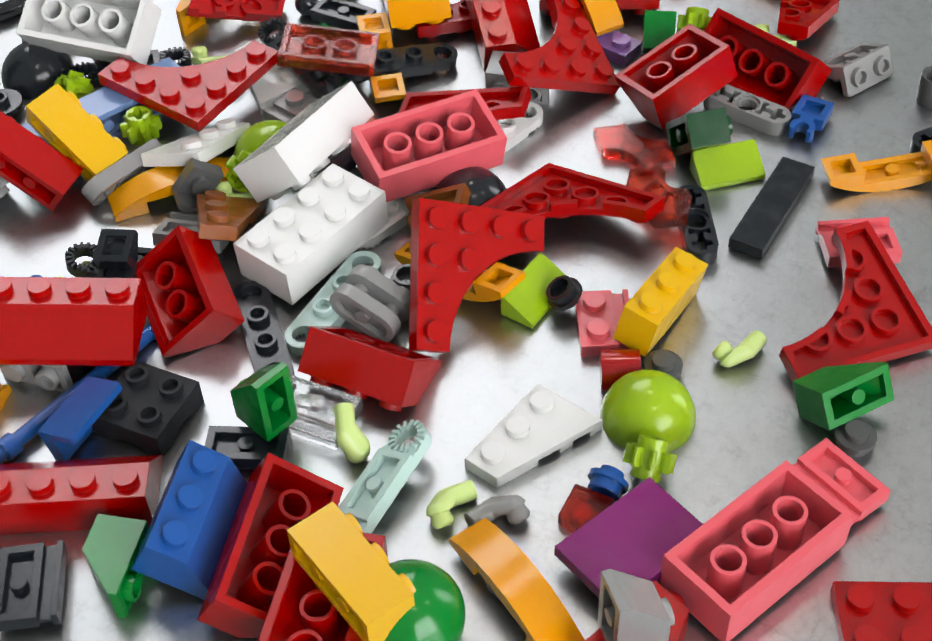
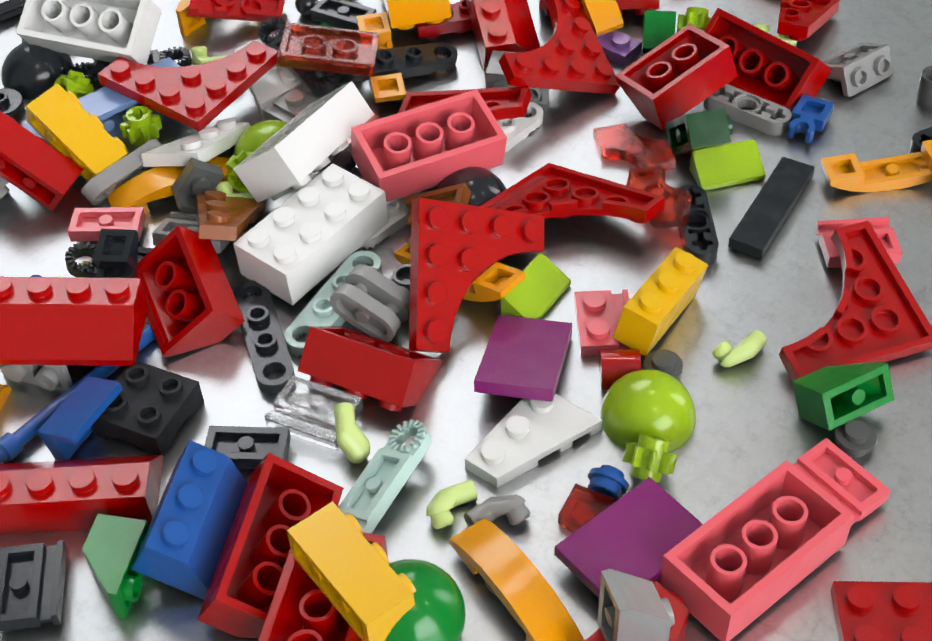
(88, 222): none -> coral plate
(266, 400): green slope -> none
(523, 358): none -> magenta tile
(563, 293): black plate -> none

